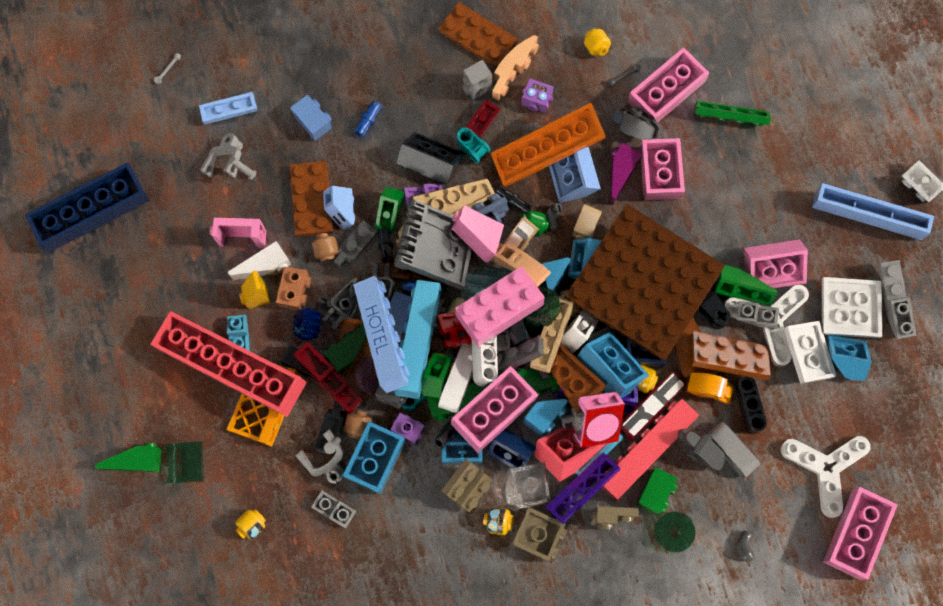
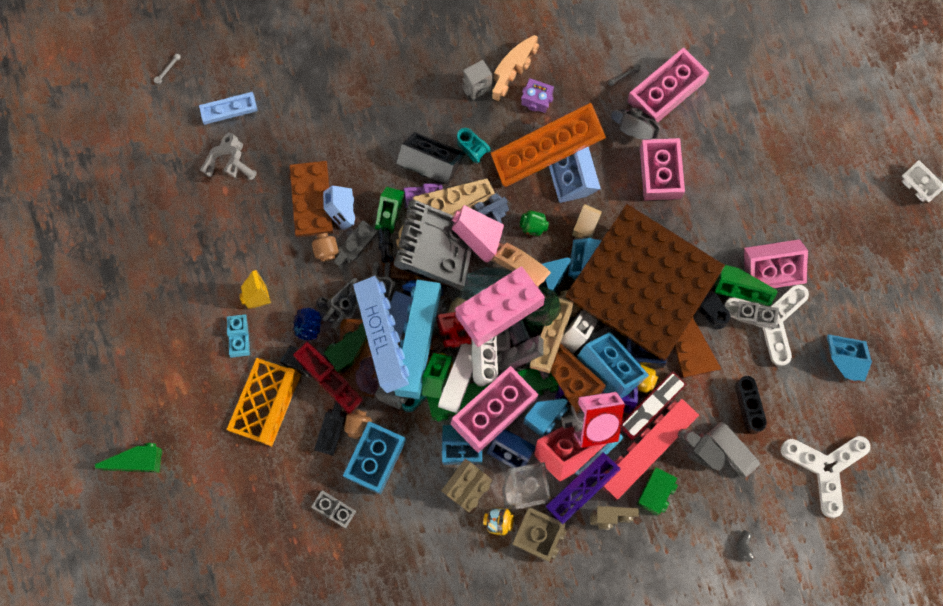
(87, 207): dark blue brick -> none
(191, 462): clear green plate -> none
(229, 363): coral brick -> none
(238, 228): bright pink panel -> none
(250, 524): yellow head -> none
(266, 262): white slope -> none
(293, 288): nougat brick -> none
(311, 117): medium blue brick -> none
(330, 467): light grey piece -> none
(367, 118): blue pin -> none
(416, 430): medium lavender head -> none
(446, 433): black pin -> none
(477, 34): dark orange plate -> none
(483, 118): dark red plate -> none
(514, 199): black pin -> none
(522, 234): slope -> none
(551, 215): dark grey arm -> none
(597, 42): yellow head -> none
(623, 164): magenta slope -> none
(666, 540): clear green plate -> none
(710, 386): light orange brick -> none
(730, 355): plate -> none
(739, 114): green plate -> none
(809, 352): white plate -> none
(852, 307): white plate -> none
(860, 533): bright pink brick -> none
(873, 211): light blue brick -> none
(894, 299): light grey slope -> none

